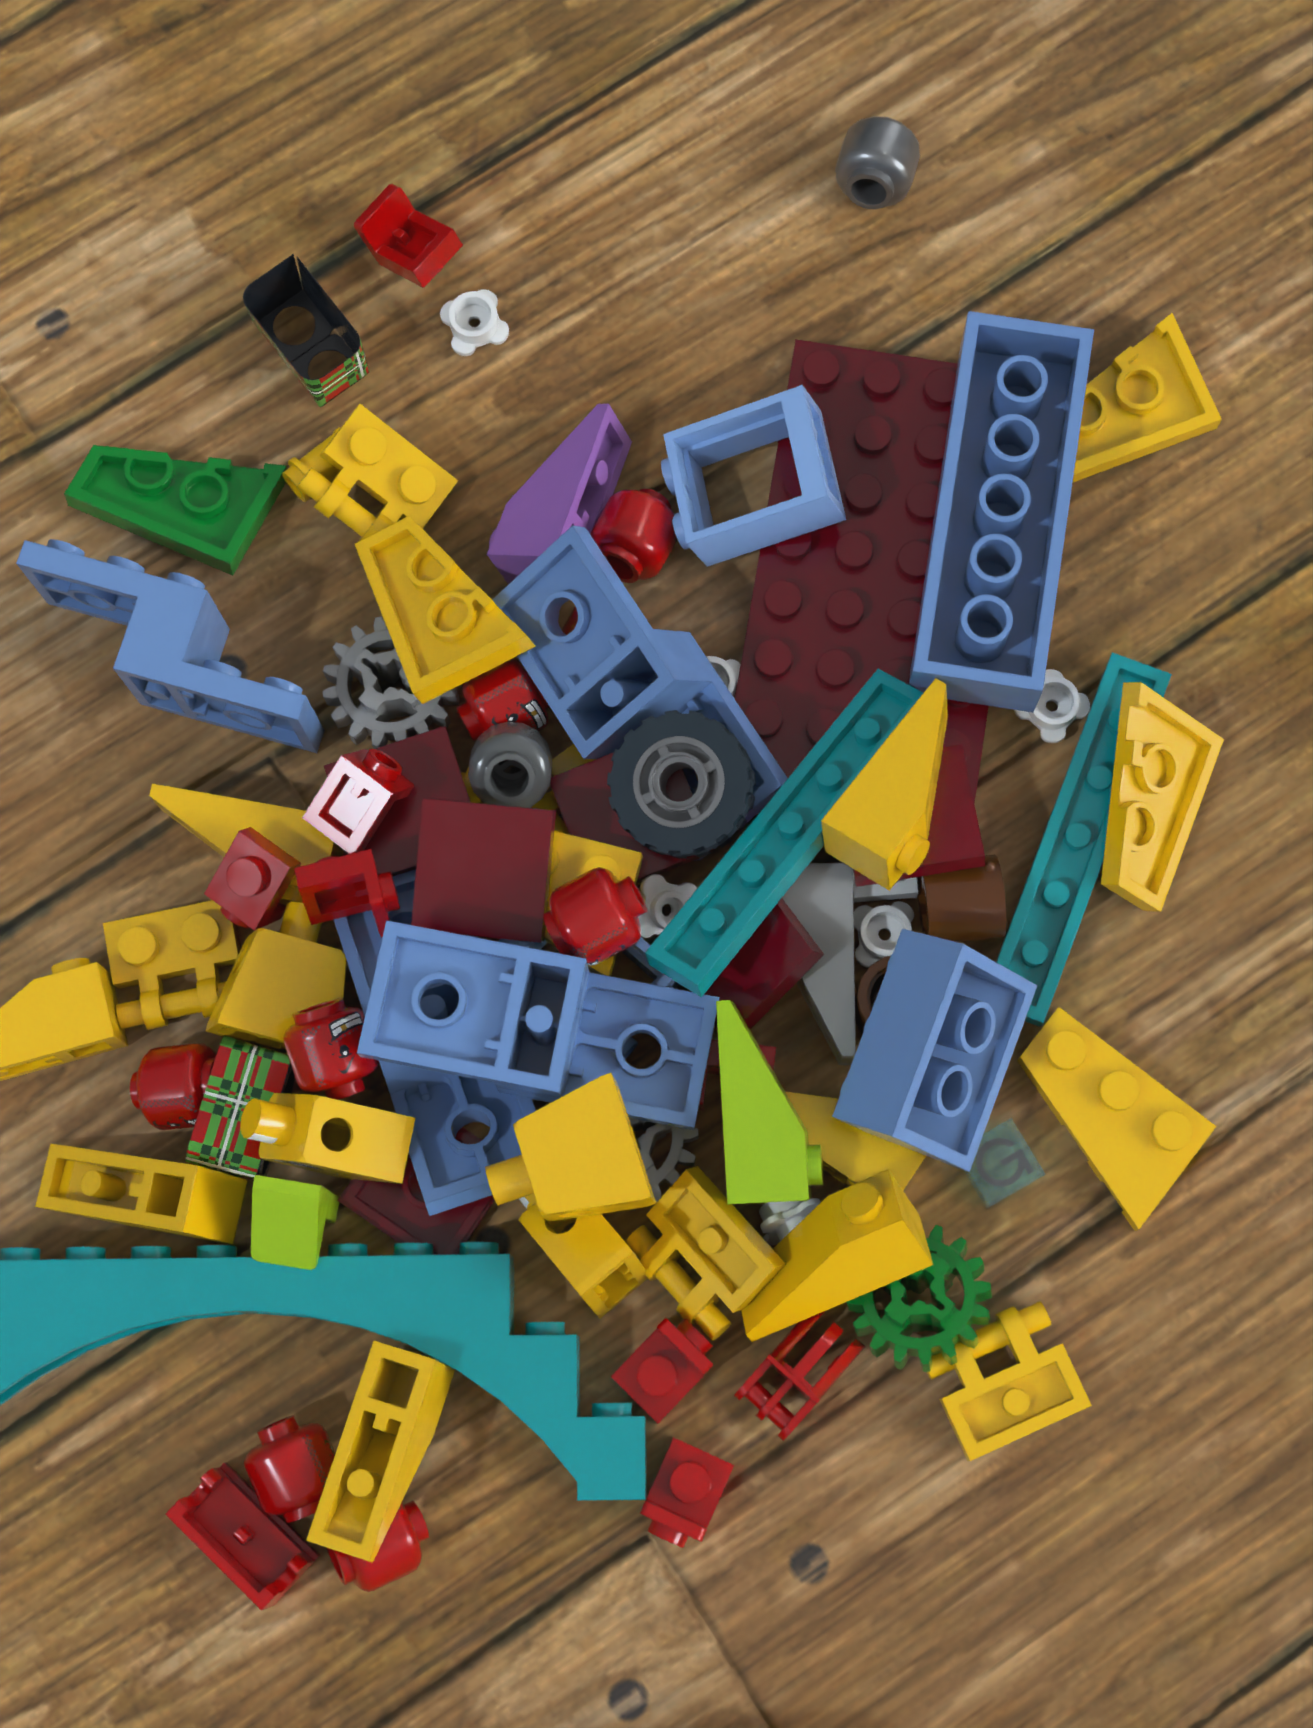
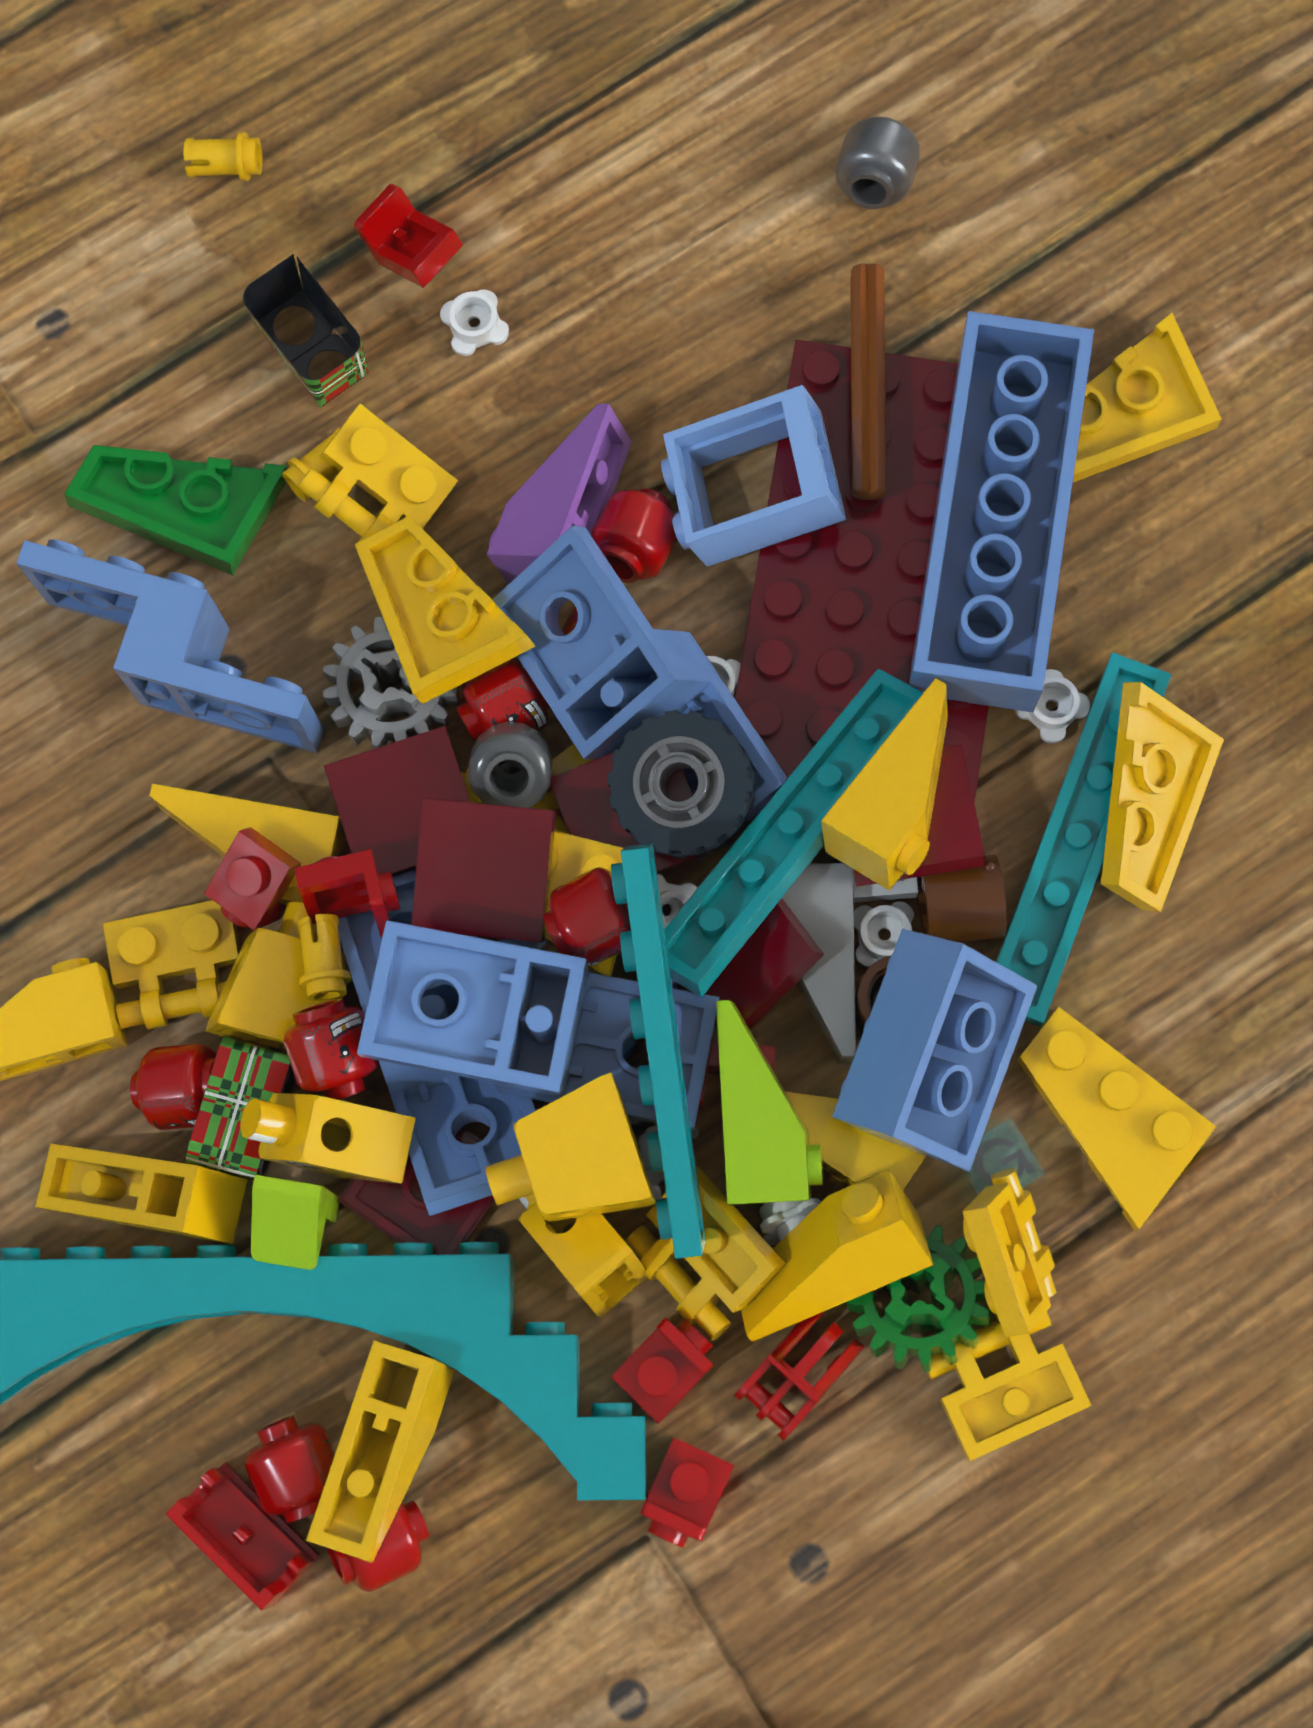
(223, 156): none -> yellow pin
(322, 958): none -> yellow pin
(357, 798): bracket -> none
(663, 1079): none -> teal plate
(868, 382): none -> dark orange axle
(1009, 1251): none -> yellow plate

